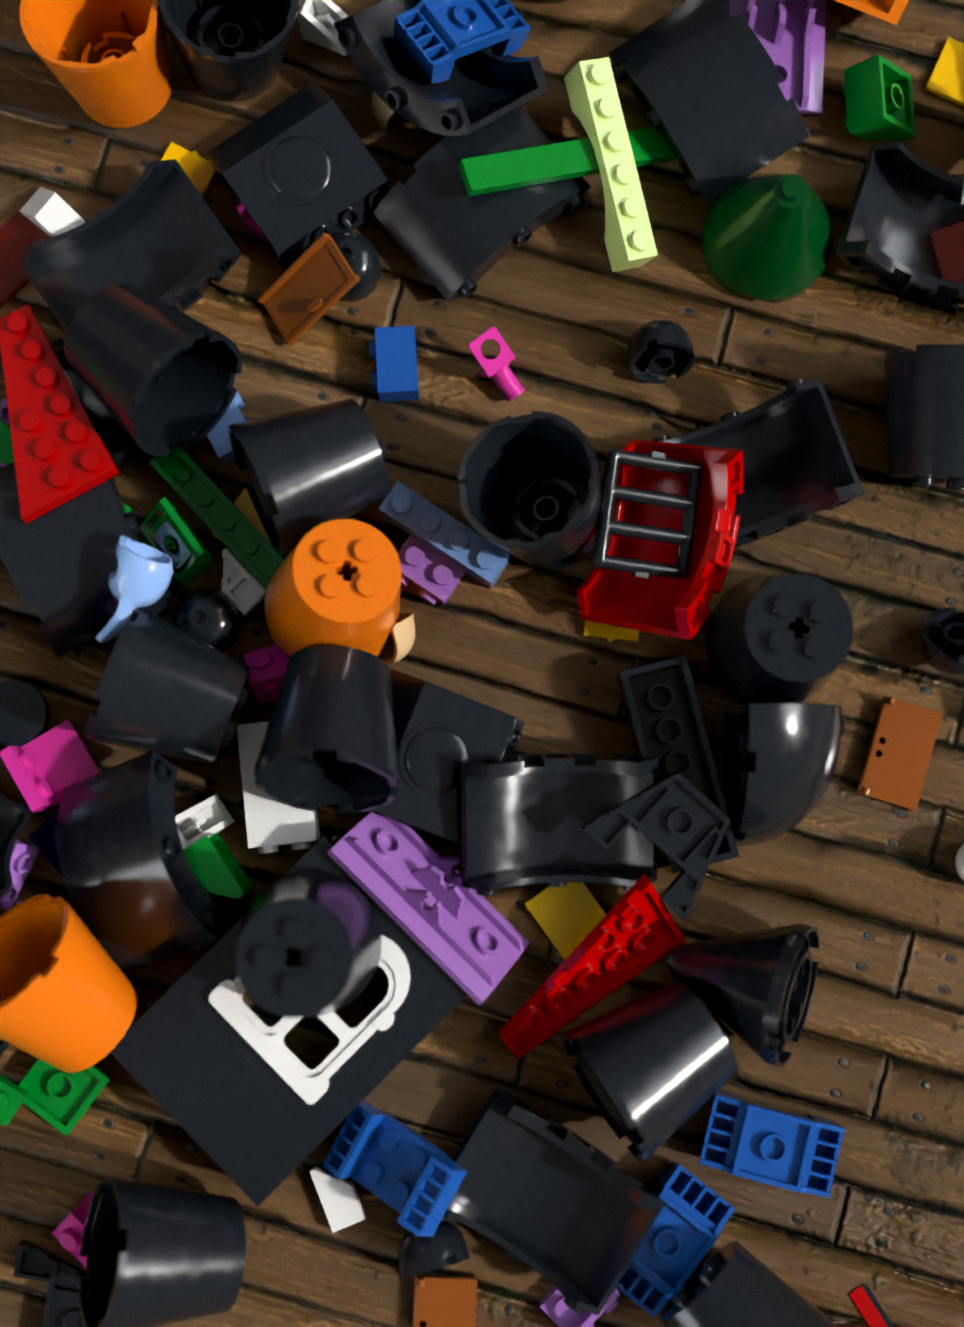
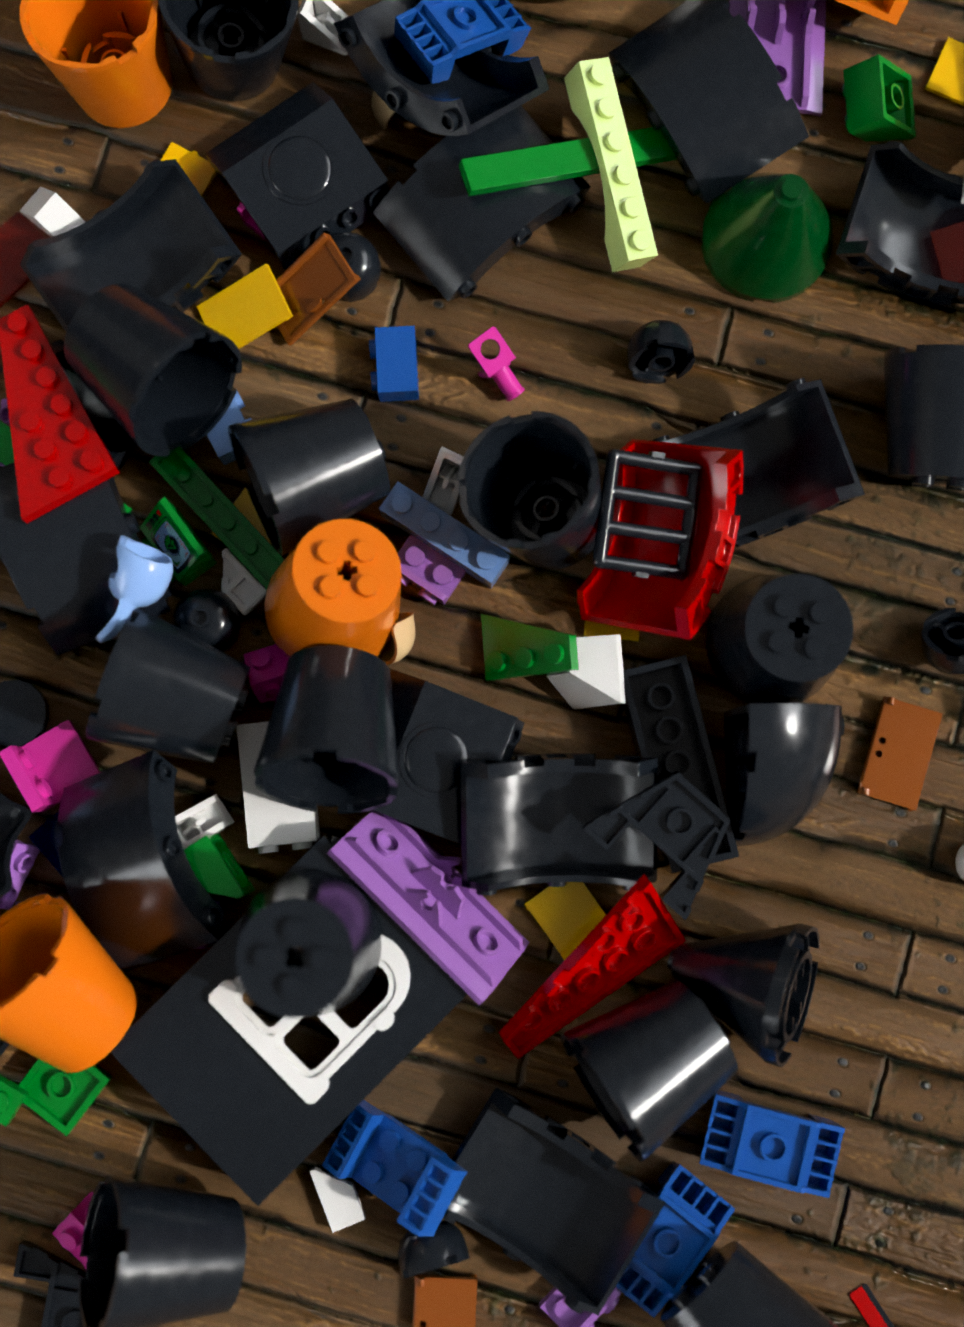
(247, 307): none -> yellow piece
(443, 485): none -> white slope
(524, 649): none -> green wing
(599, 674): none -> white slope

